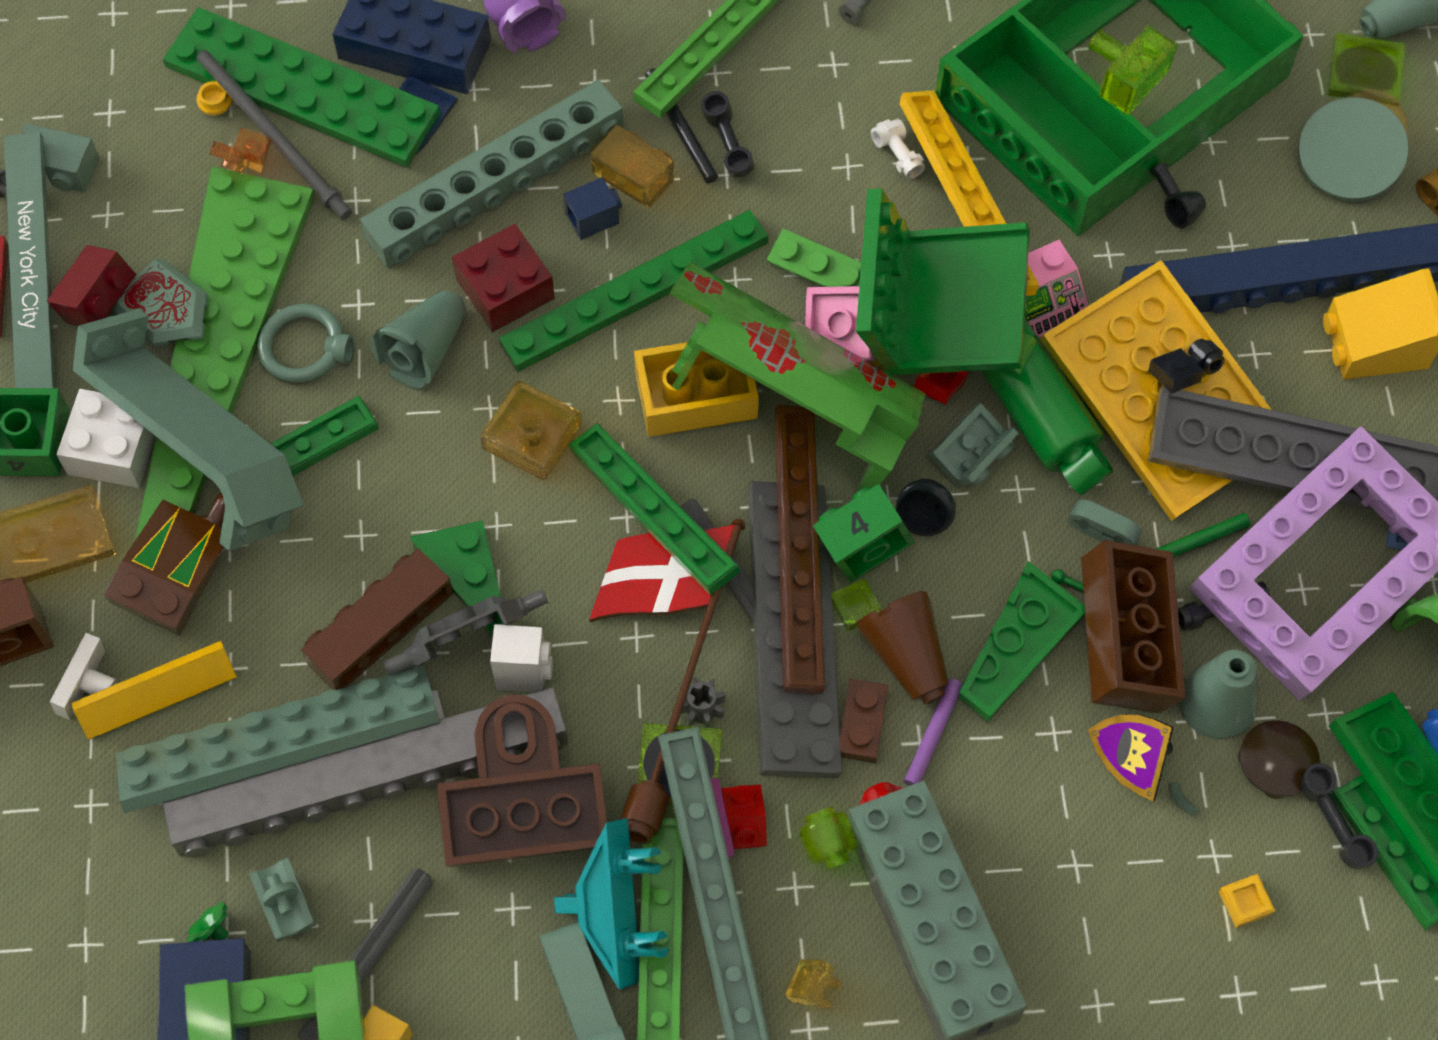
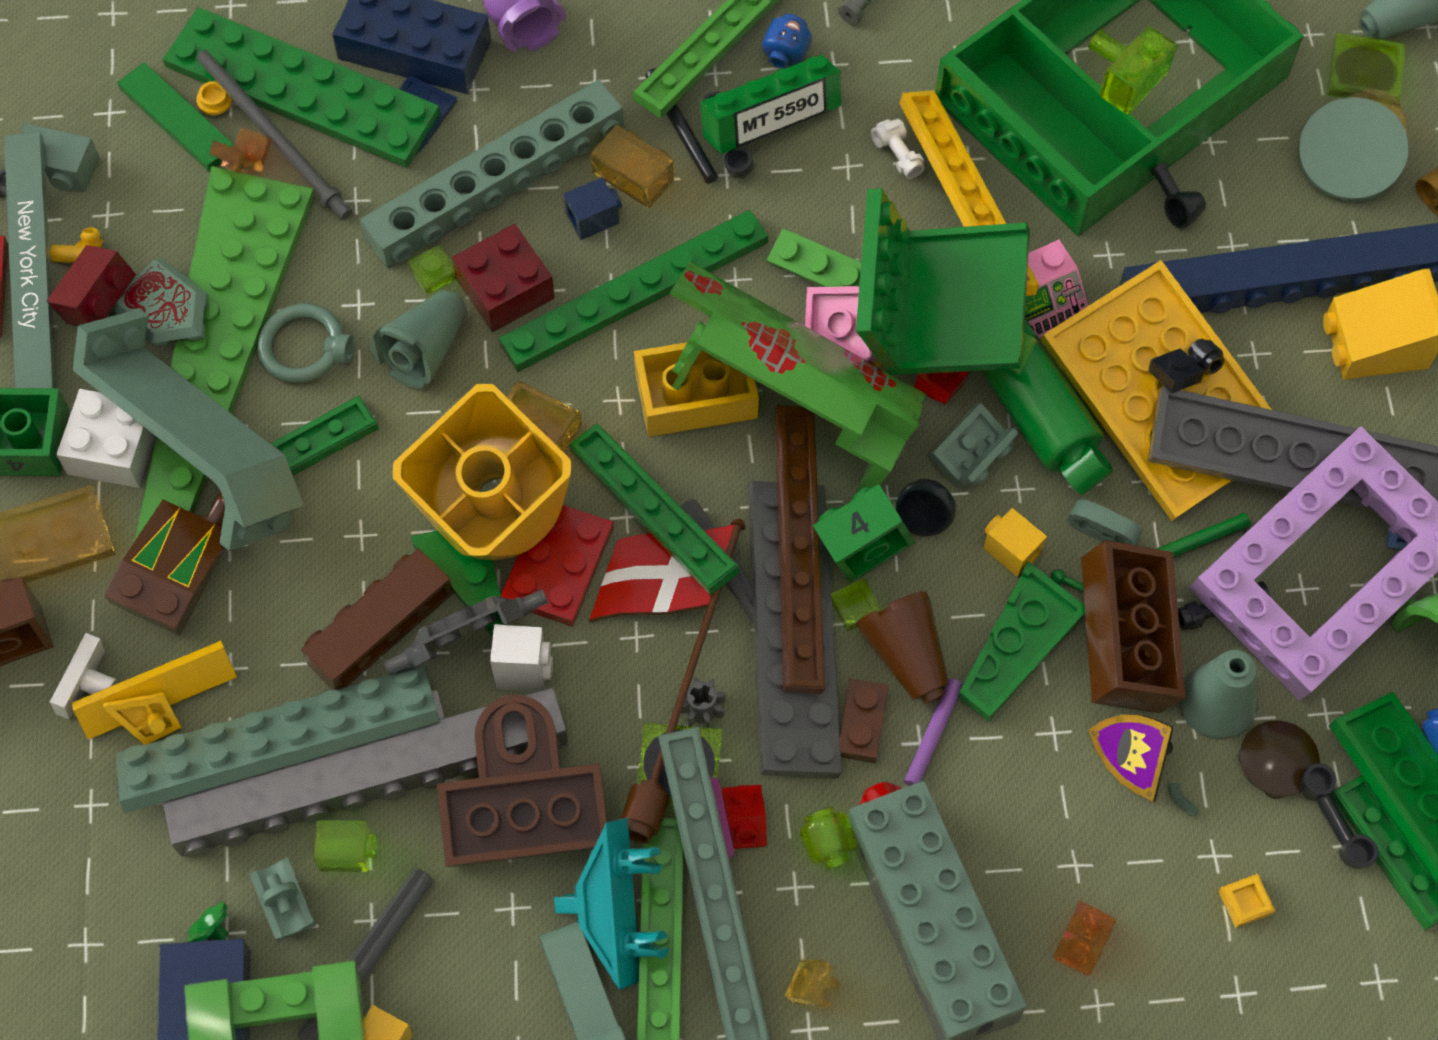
(69, 253): none -> yellow arm
(144, 716): none -> yellow piece
(173, 114): none -> green tile
(344, 846): none -> clear neon green brick
(432, 269): none -> clear neon green plate
(467, 448): none -> yellow piece
(561, 564): none -> red plate
(771, 103): none -> brick
(786, 41): none -> blue head
(1013, 541): none -> yellow brick
(1084, 938): none -> clear orange bracket

